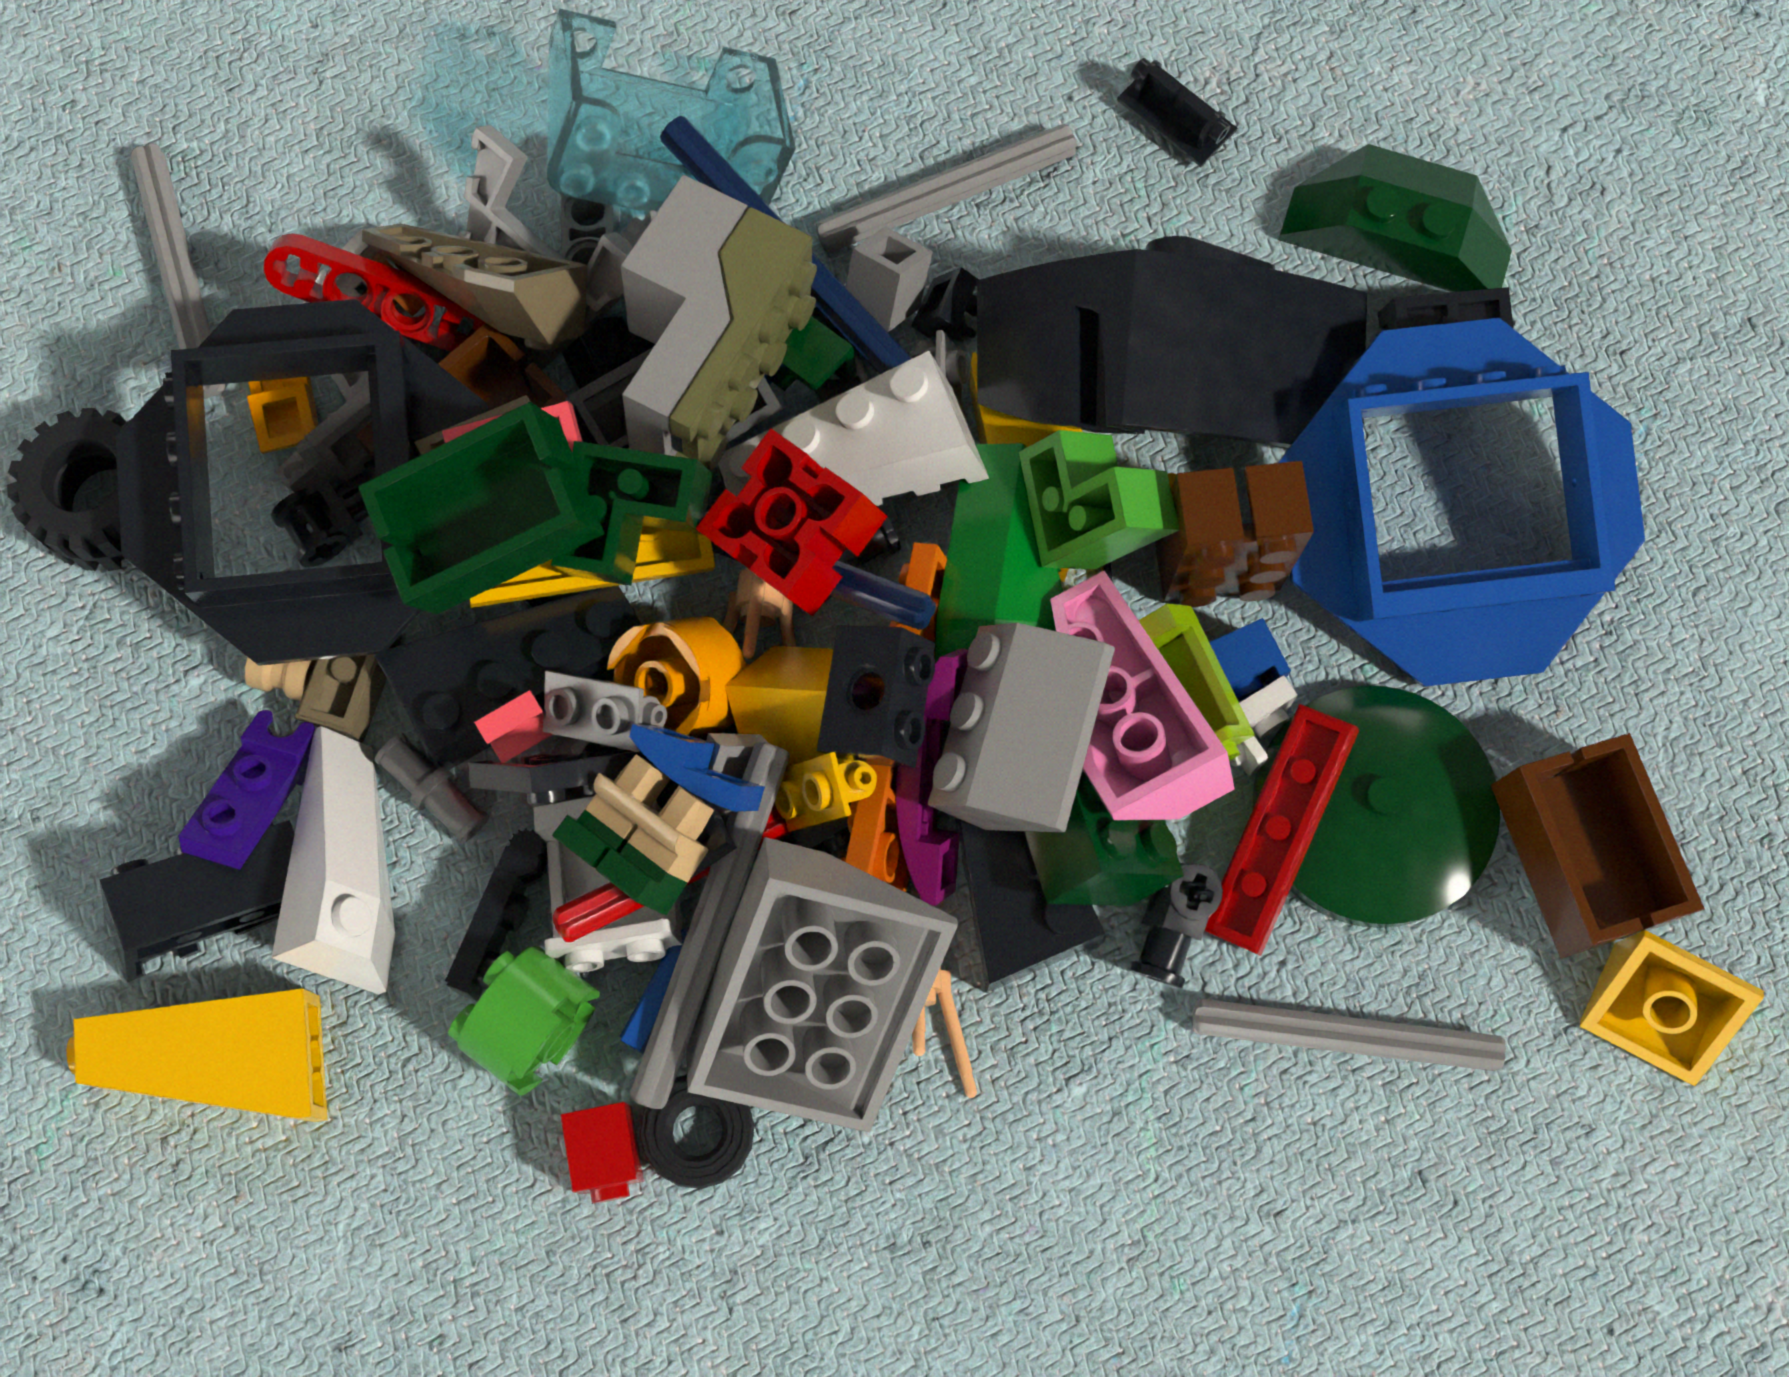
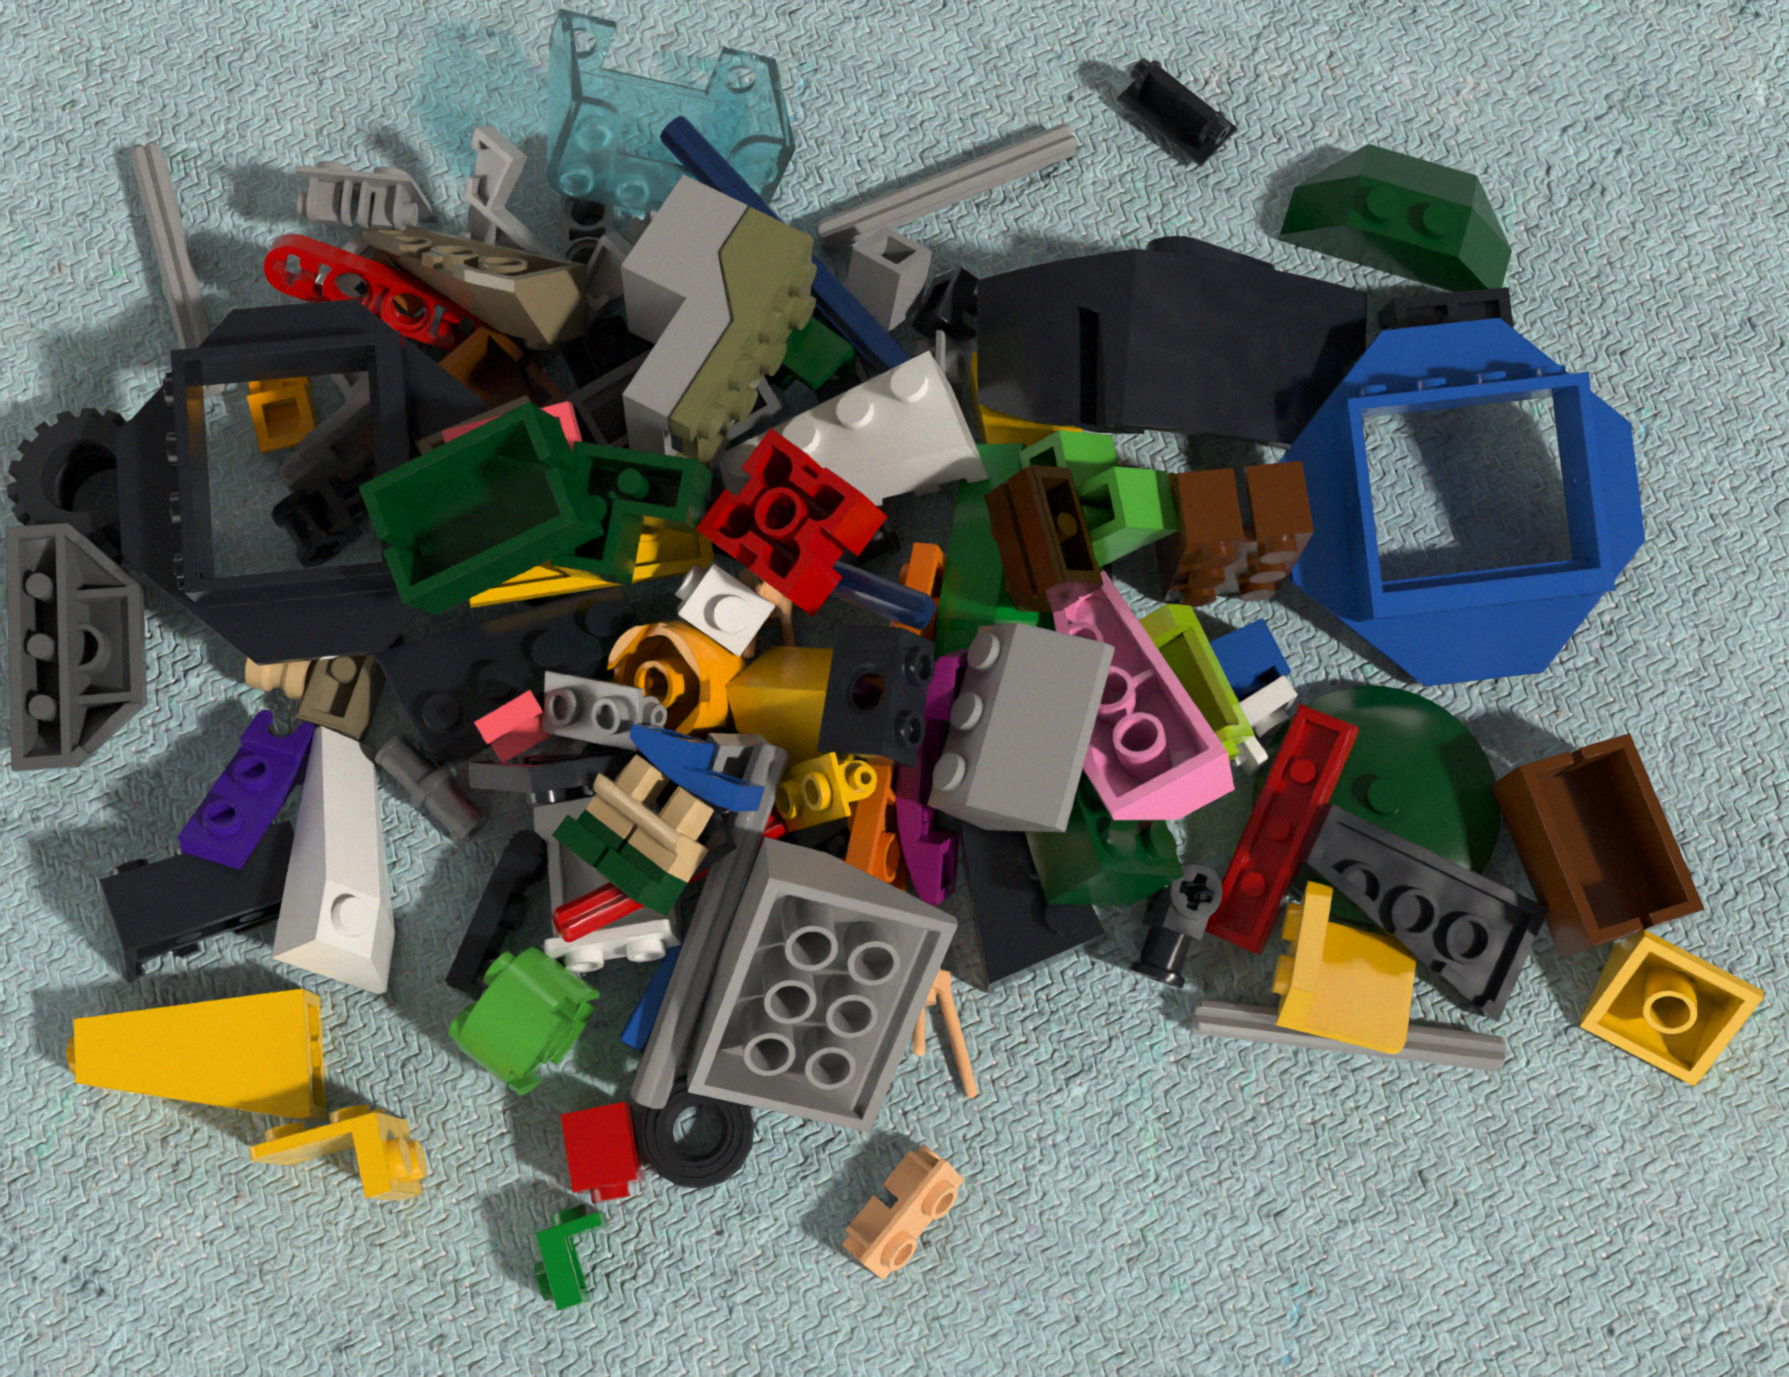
(70, 646): none -> dark grey wedge
(380, 199): none -> light grey hinge
(383, 1146): none -> yellow bracket
(561, 1272): none -> green bracket
(722, 606): none -> white bracket
(888, 1237): none -> light nougat hinge
(1042, 539): none -> dark brown brick
(1342, 978): none -> yellow bracket
(1438, 911): none -> black wing

